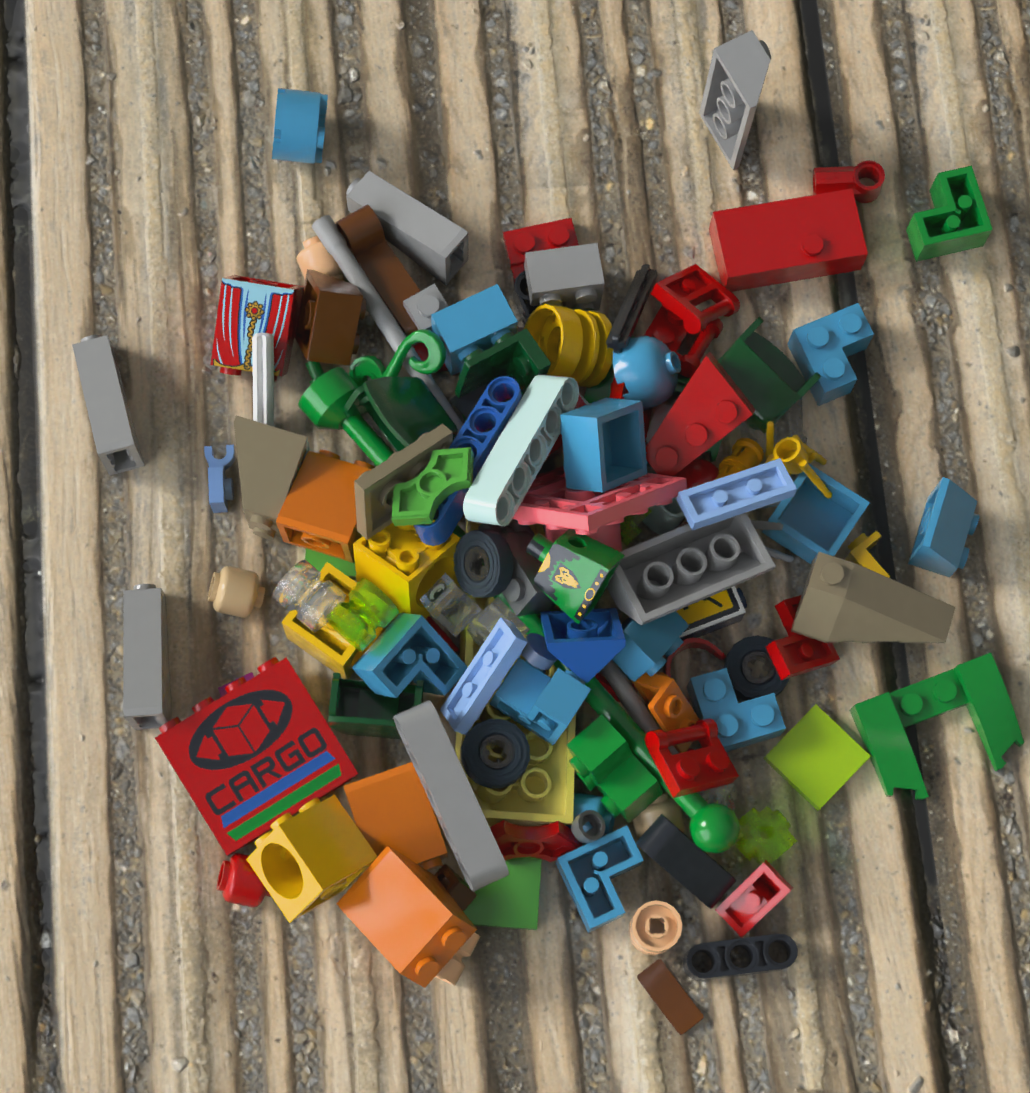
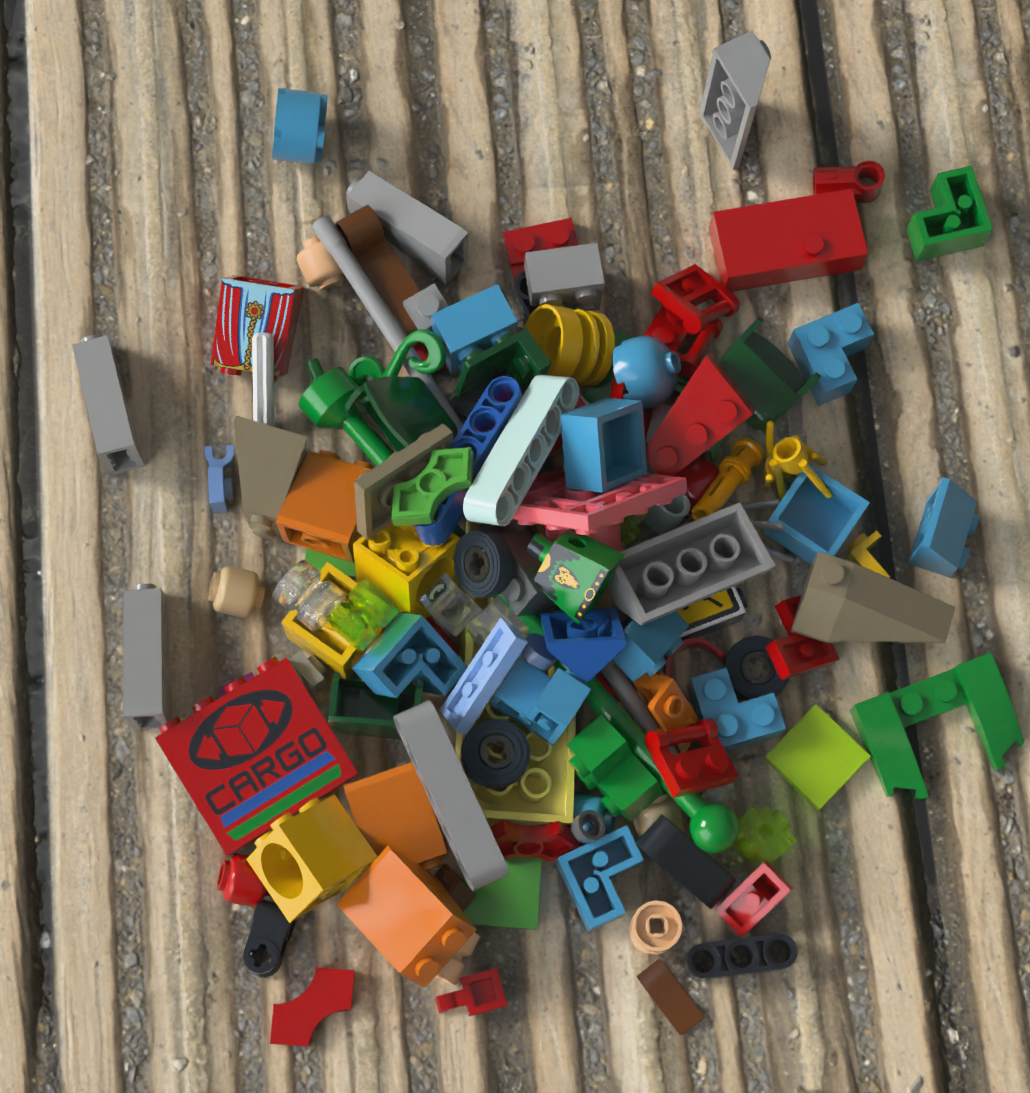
(267, 931): none -> black piece
(297, 1020): none -> red tile
(309, 670): none -> light grey plate
(329, 319): reddish brown slope -> none
(478, 992): none -> red plate
(631, 308): black axle -> none
(736, 494): light blue plate -> none

